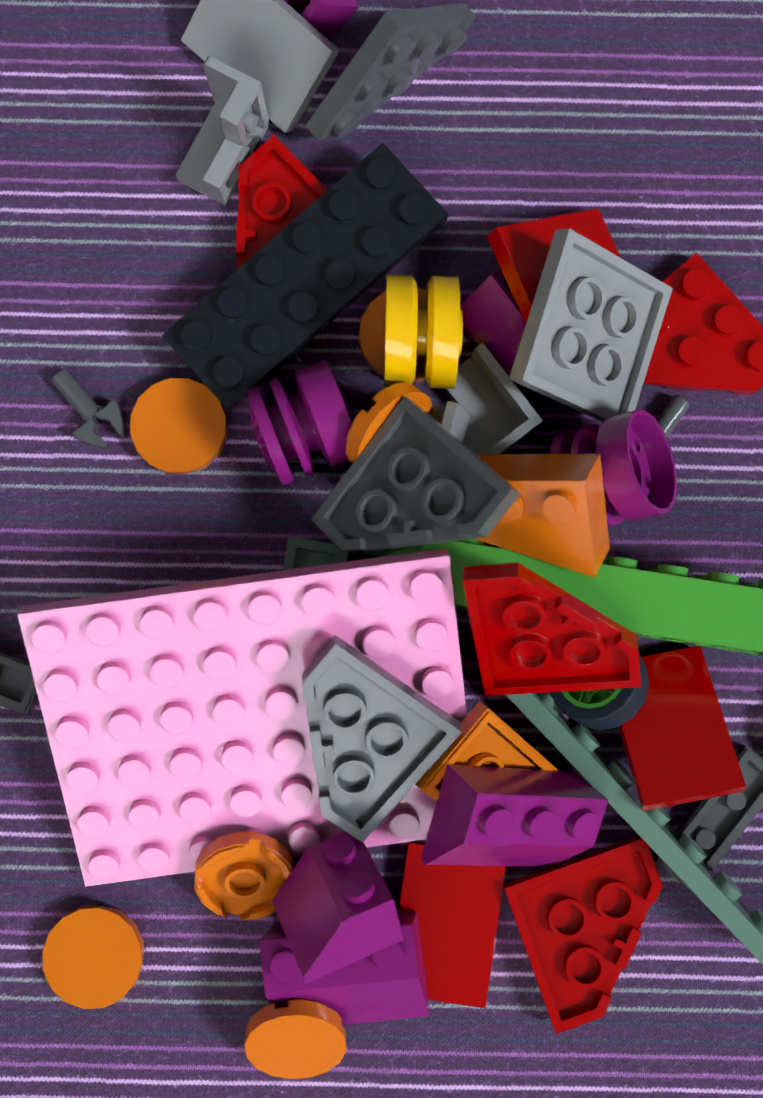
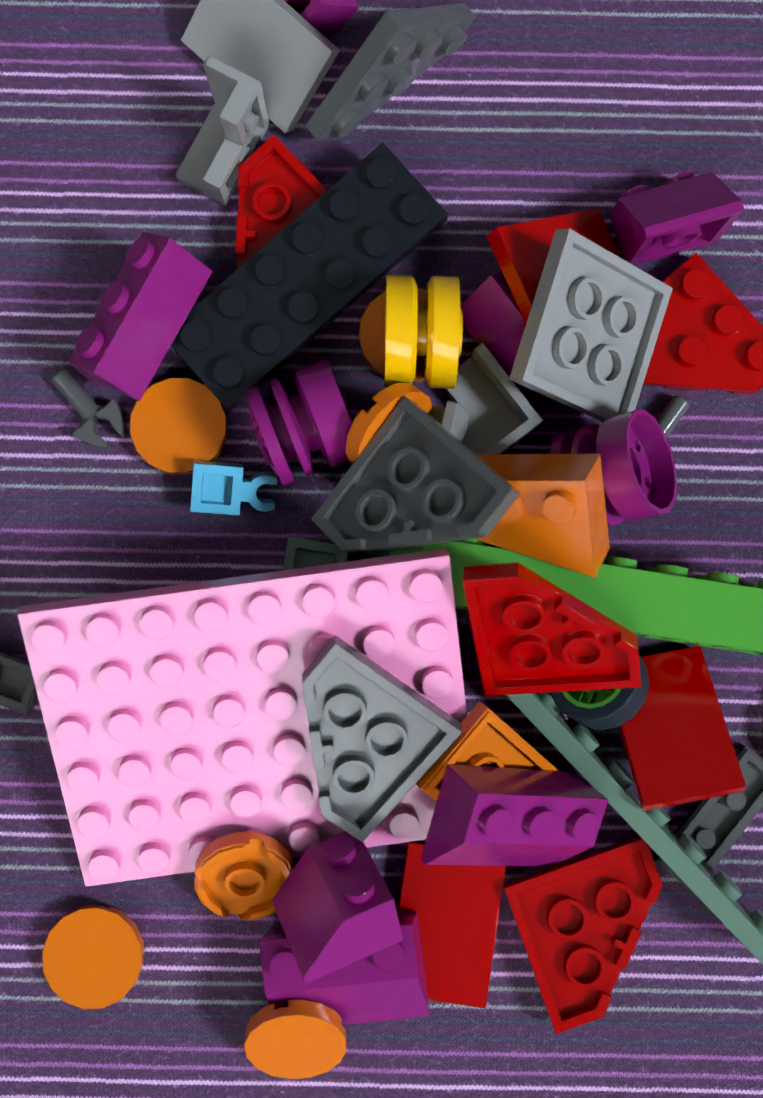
(140, 315): none -> magenta slope
(221, 488): none -> medium azure plate
(673, 217): none -> magenta slope

